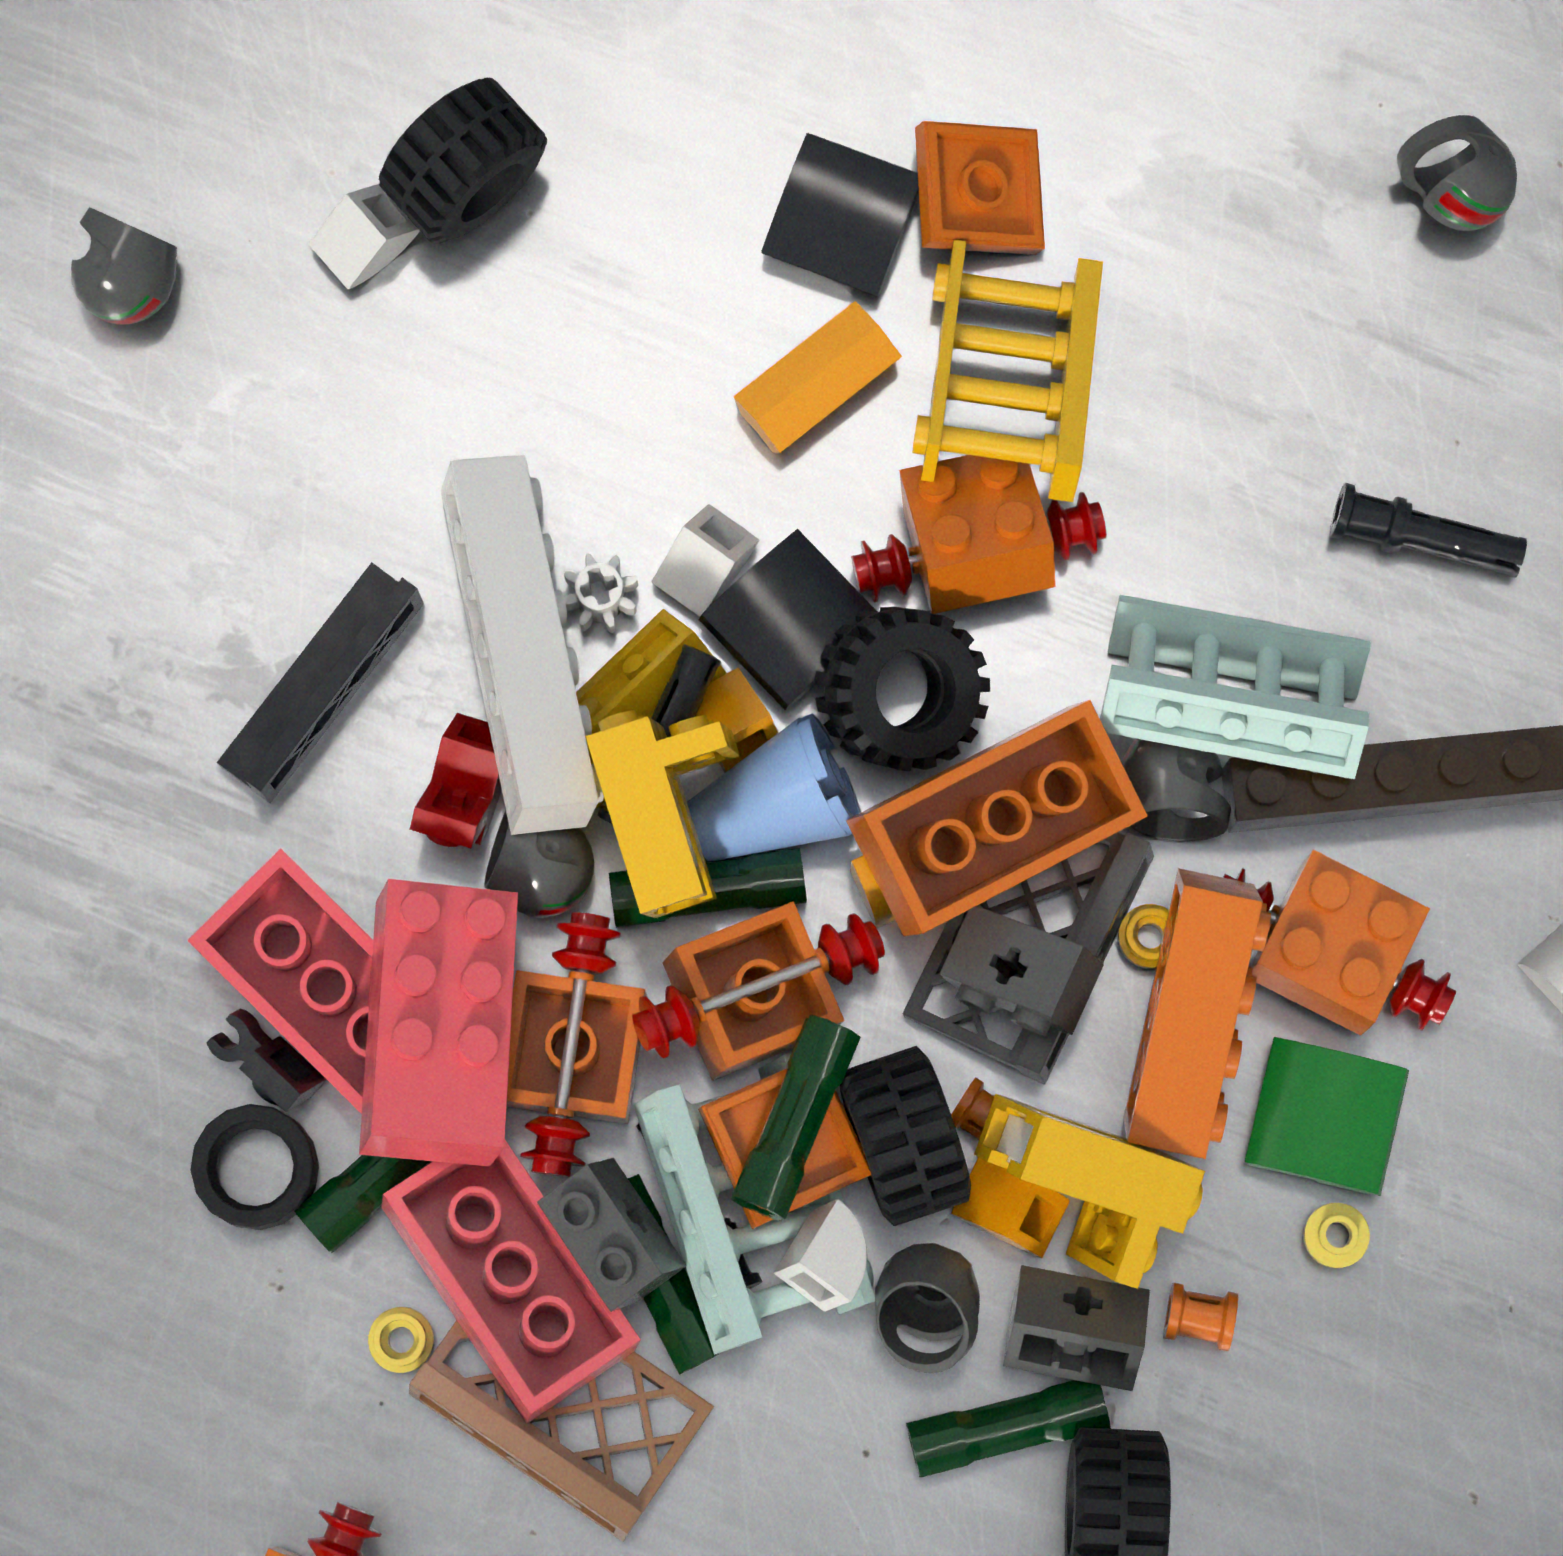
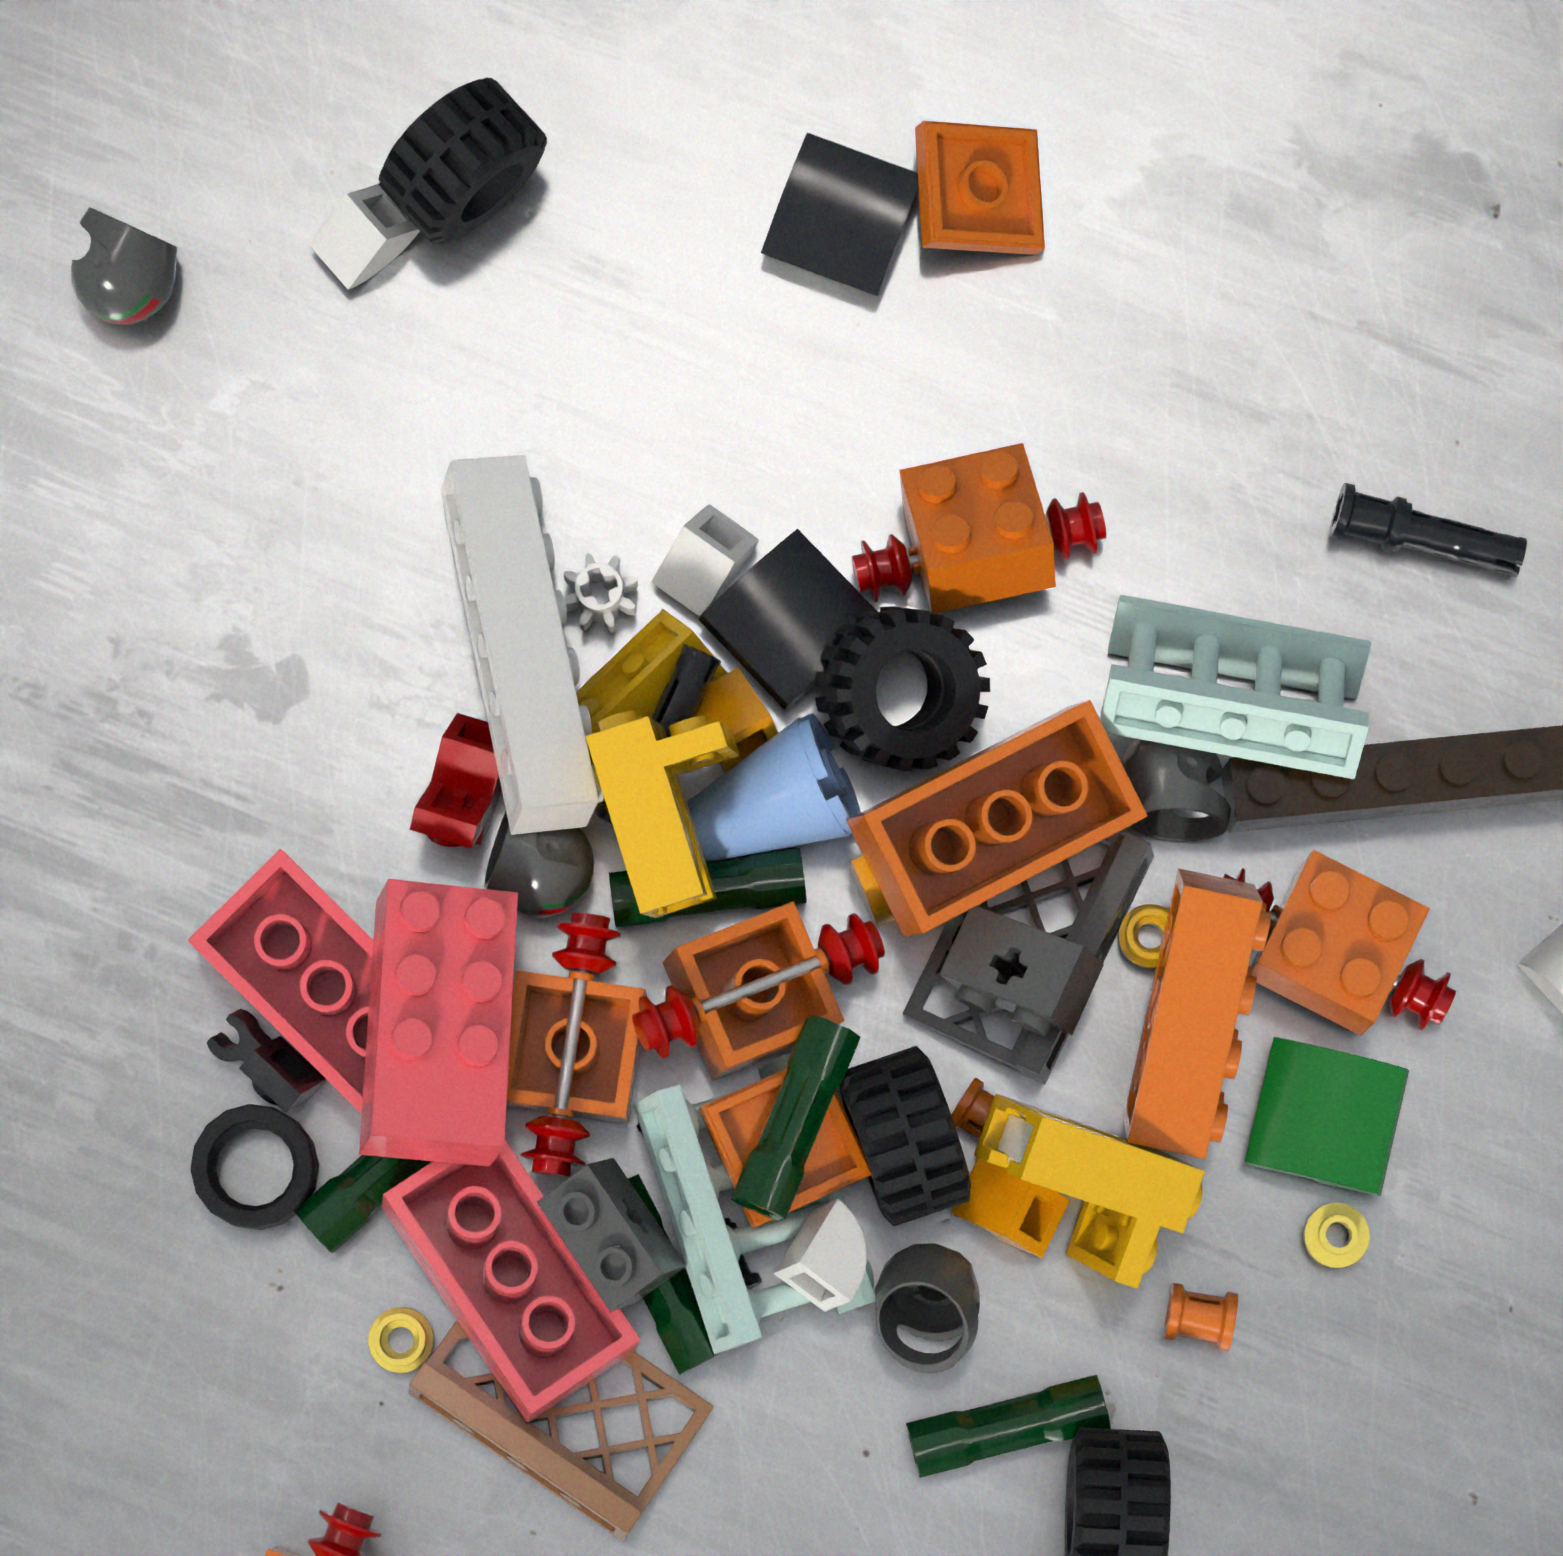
(321, 682): black fence -> none
(816, 377): light orange piece -> none
(1061, 402): yellow fence -> none
(1077, 1328): dark grey brick -> none
(1467, 188): dark grey helmet -> none

